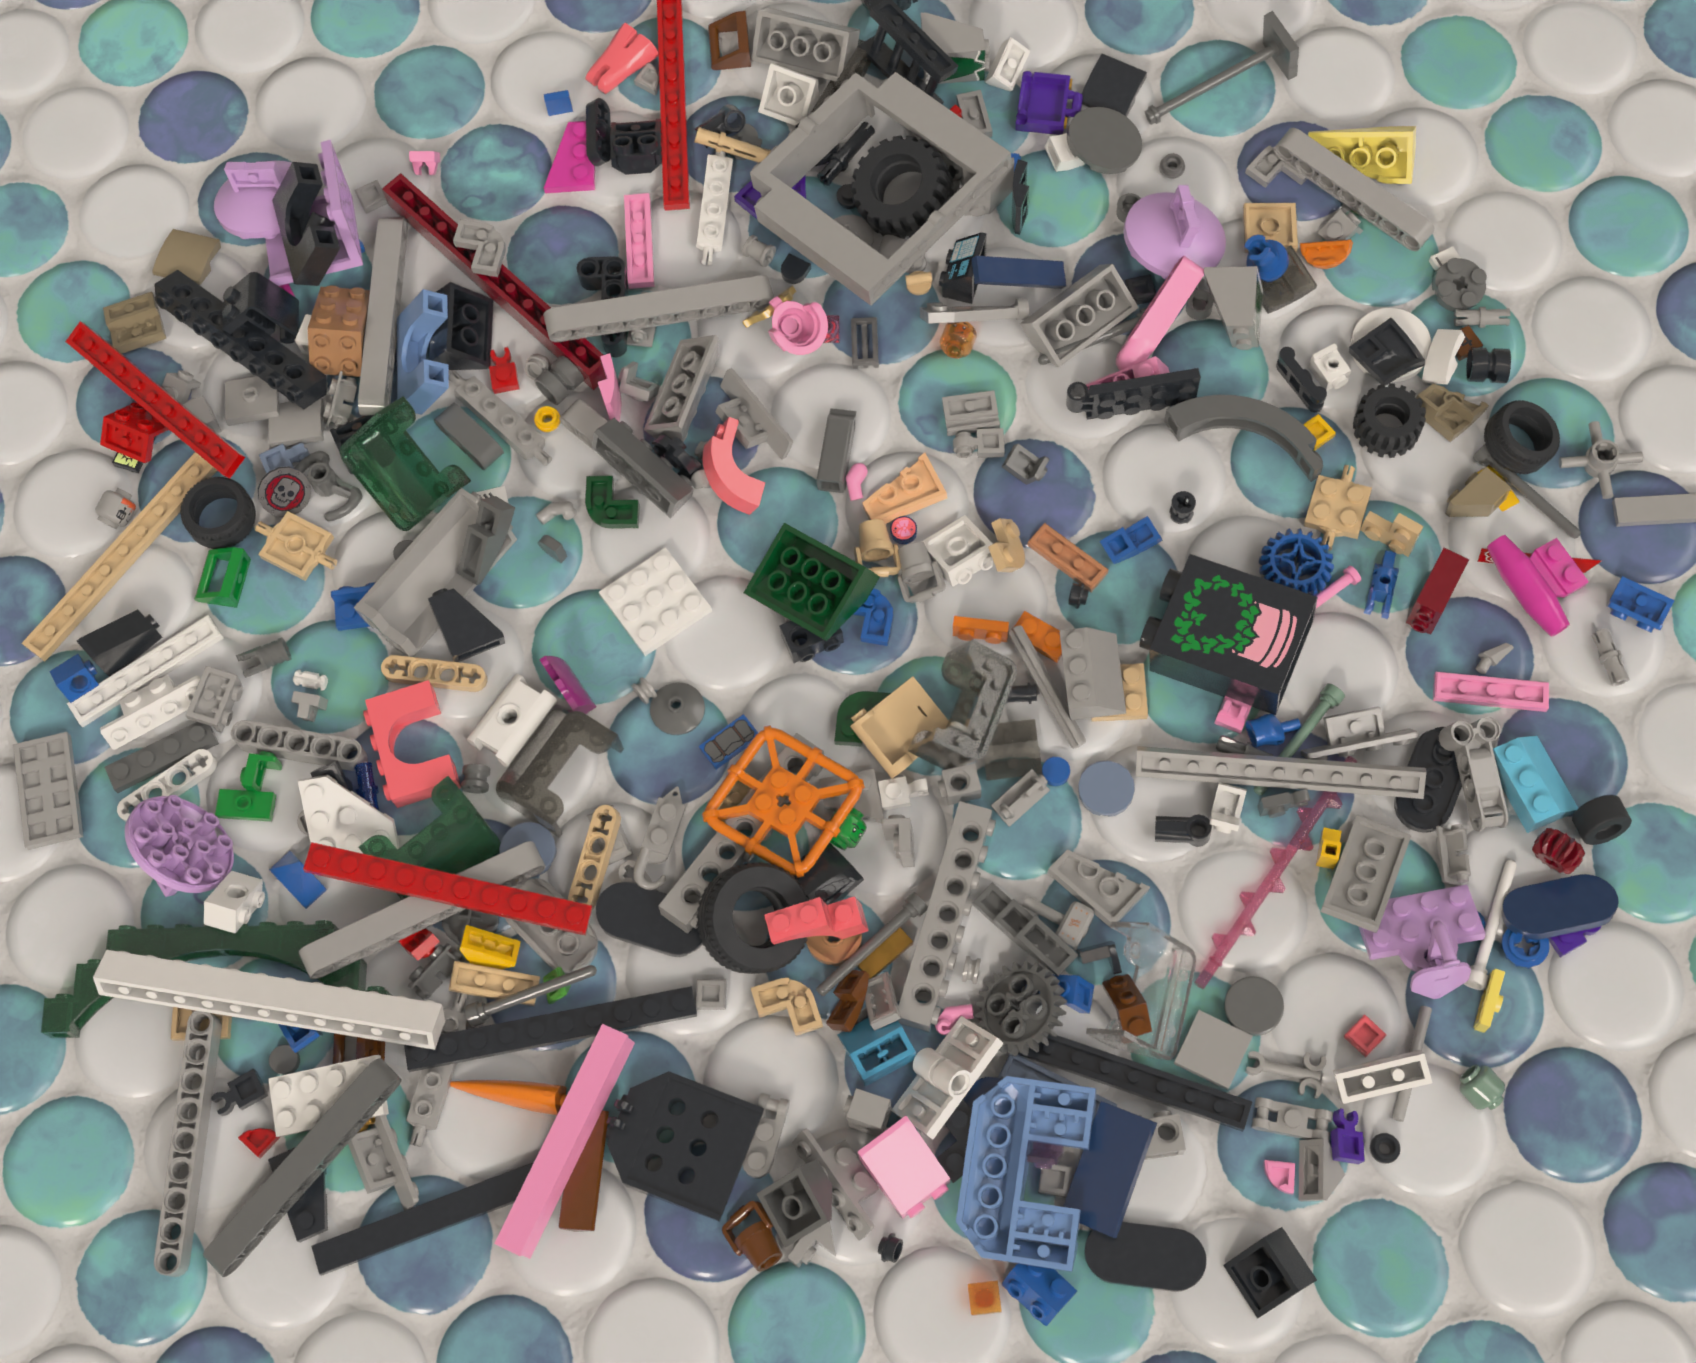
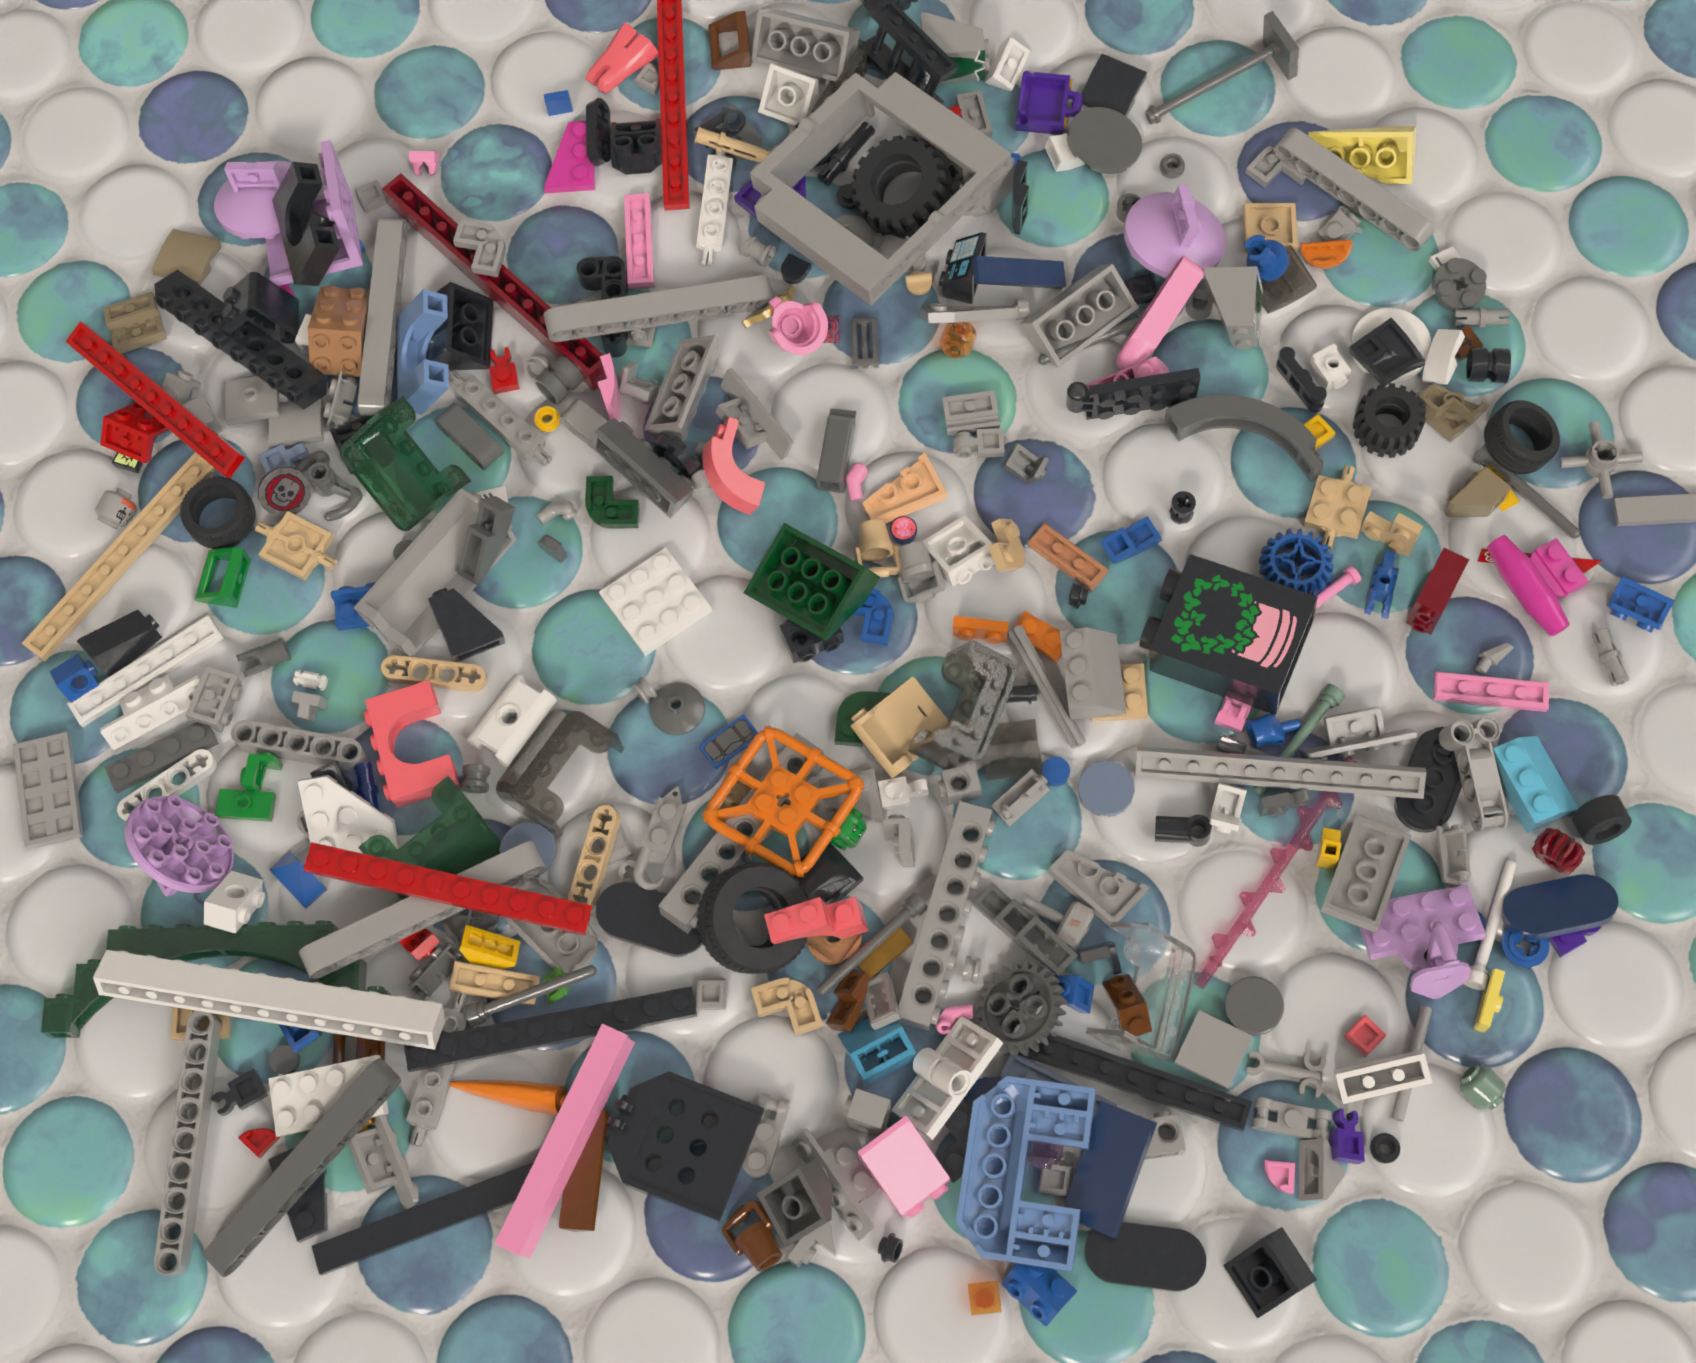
(568, 684): magenta slope -> none

